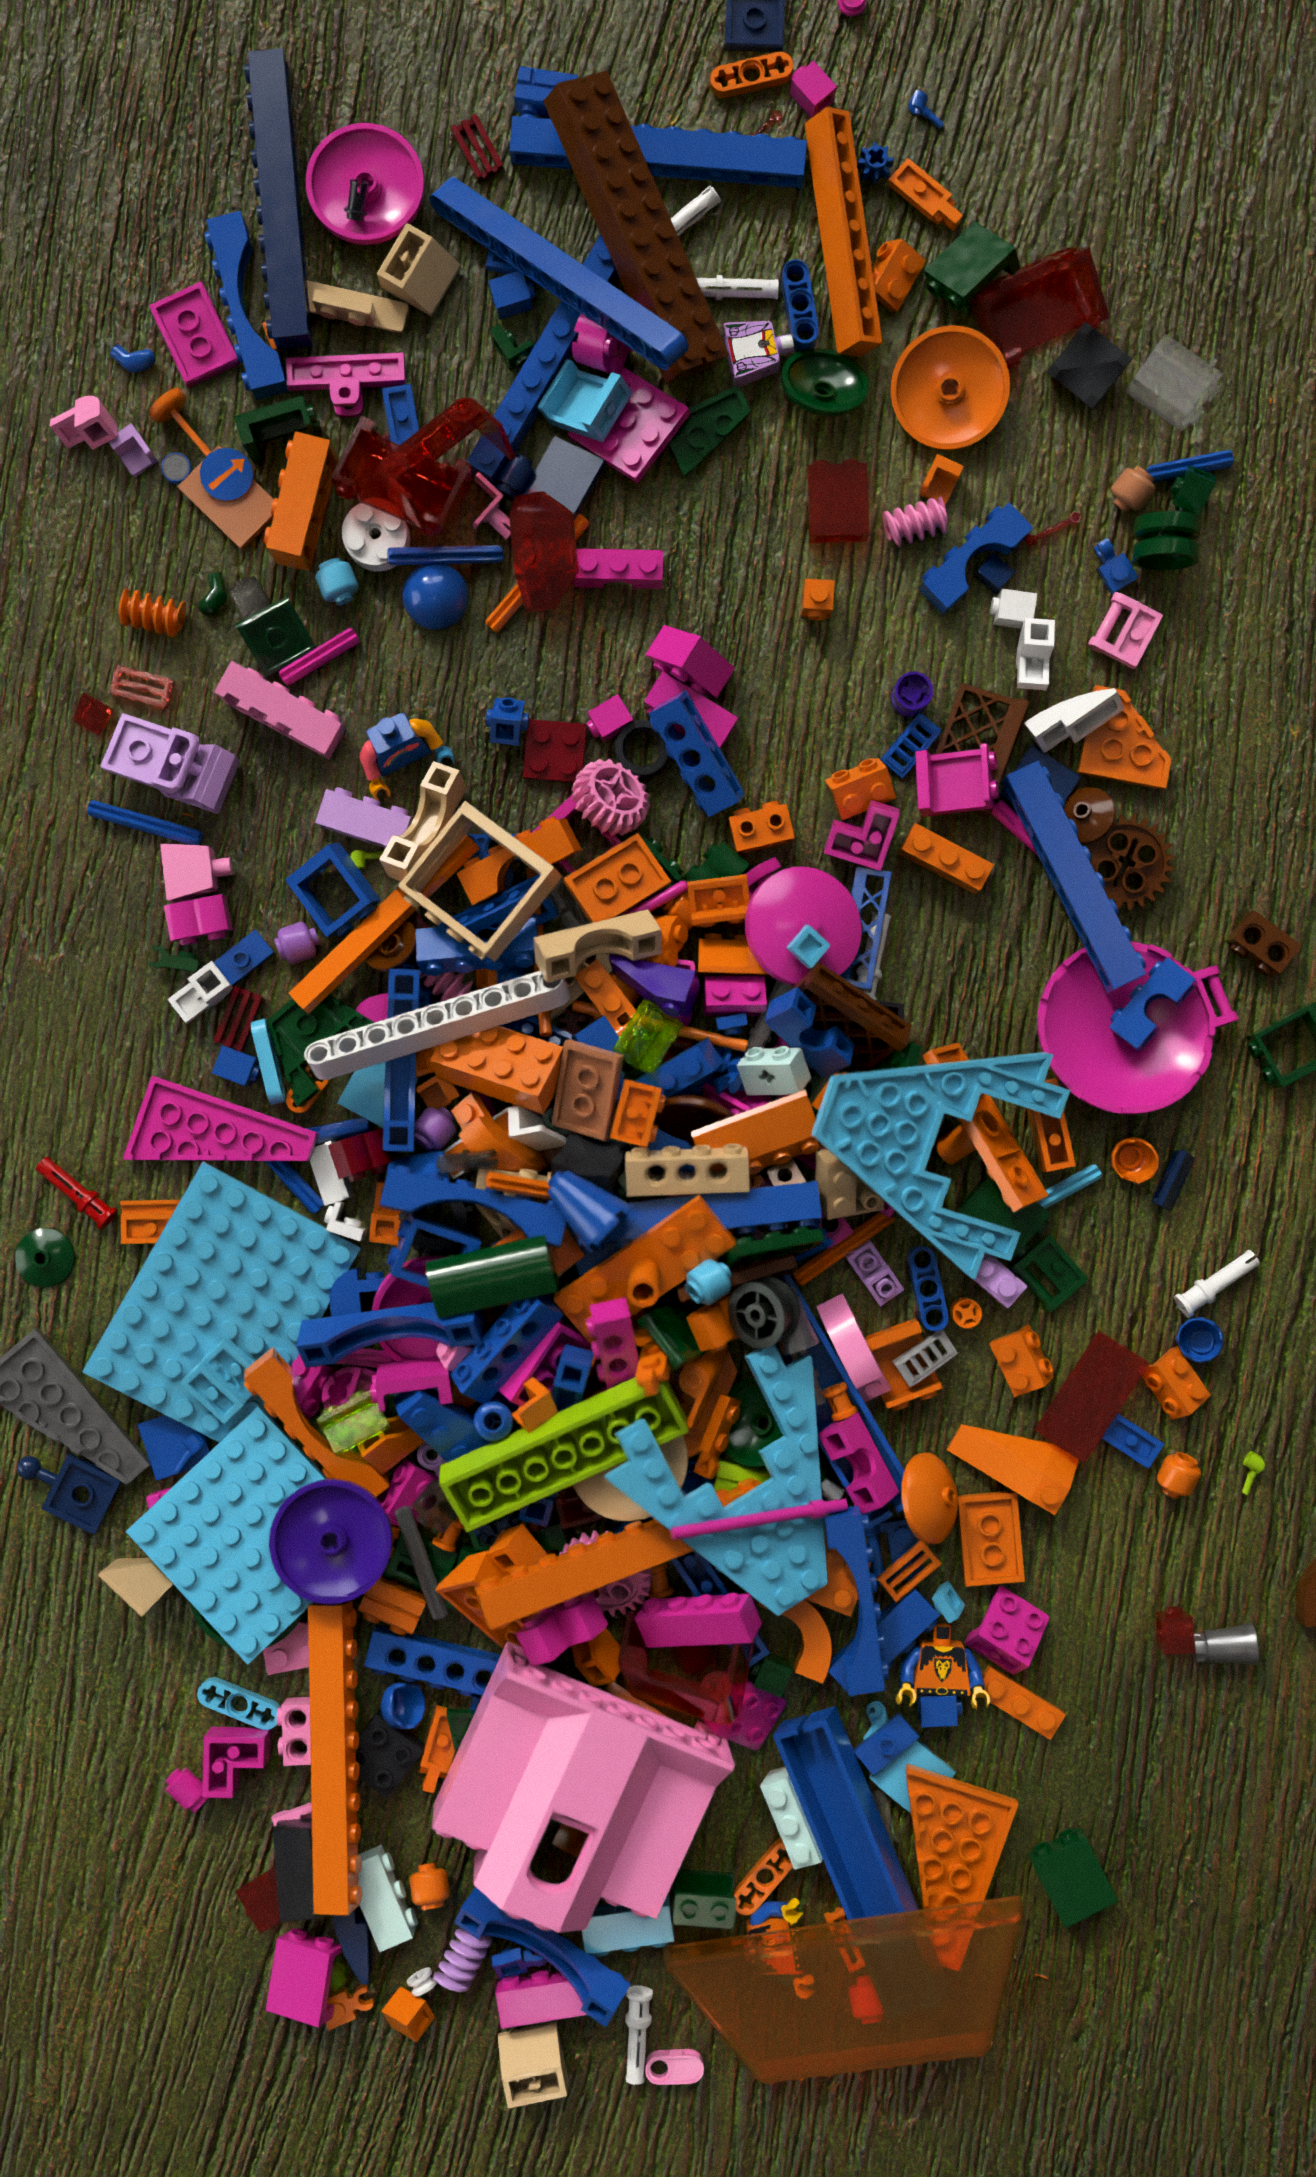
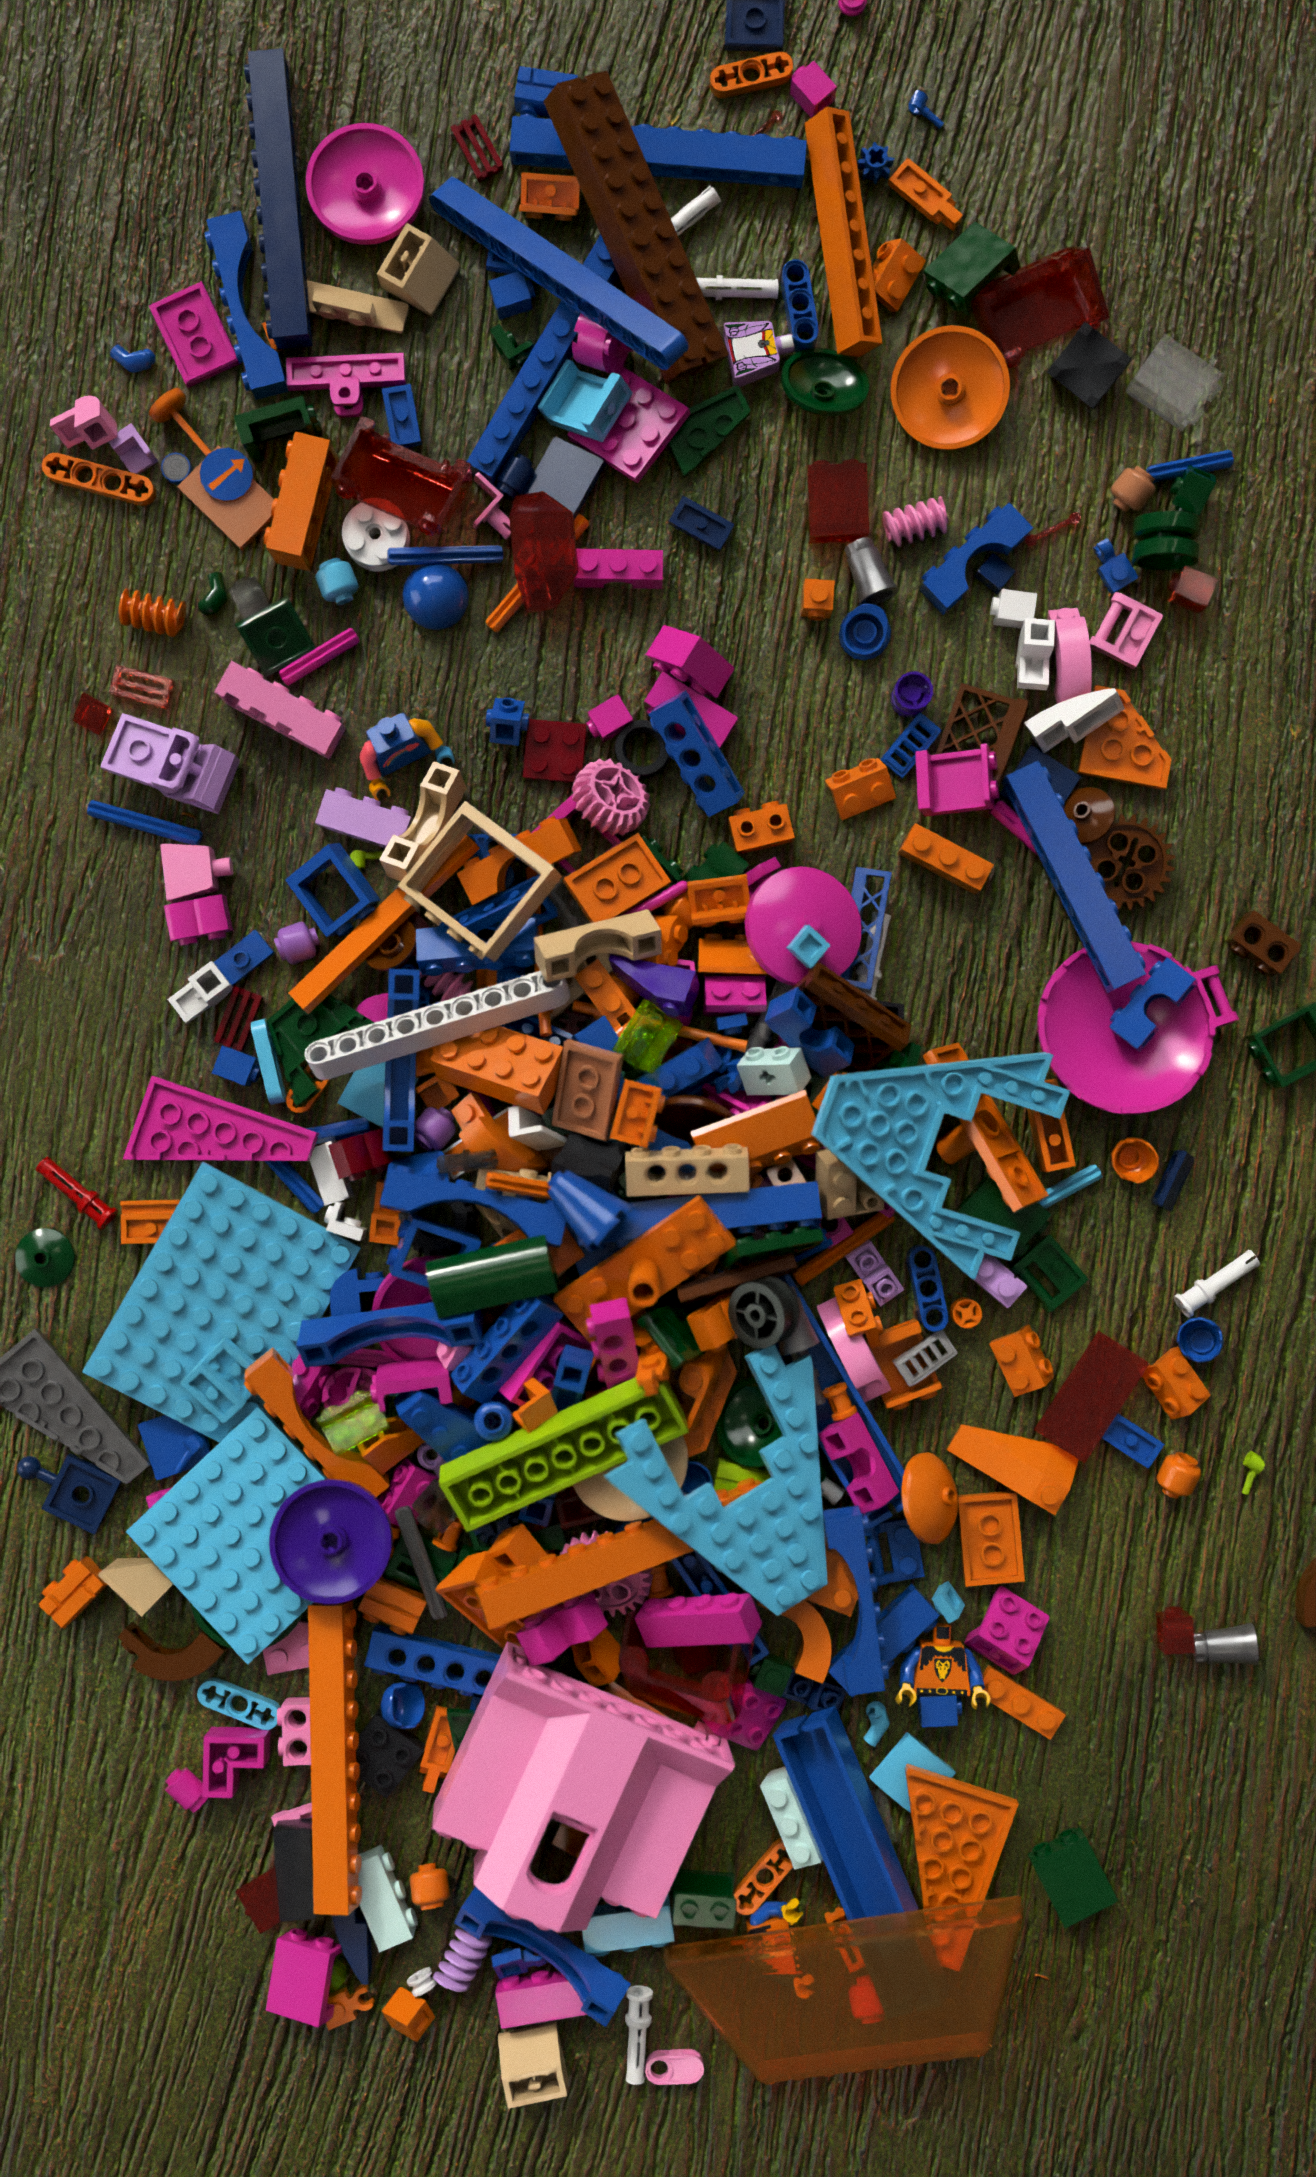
(74, 1592): none -> orange brick
(98, 481): none -> orange beam
(166, 1662): none -> reddish brown arch
(184, 961): dark green plate -> none
(357, 201): black pin -> none
(430, 444): clear red windscreen -> none
(549, 195): none -> orange bracket
(701, 524): none -> dark blue plate
(708, 1282): medium azure head -> none
(716, 1435): orange hinge -> none
(814, 1694): none -> dark blue slope
(815, 1509): dark pink bar -> none
(856, 1312): none -> orange bracket
(865, 632): none -> blue piece
(865, 844): dark pink brick -> none
(869, 572): none -> flat silver plant
(886, 1743): blue plate -> none
(900, 1562): orange tile -> none
(941, 479): orange panel -> none
(1072, 654): none -> bright pink arch
(1191, 589): none -> clear red brick

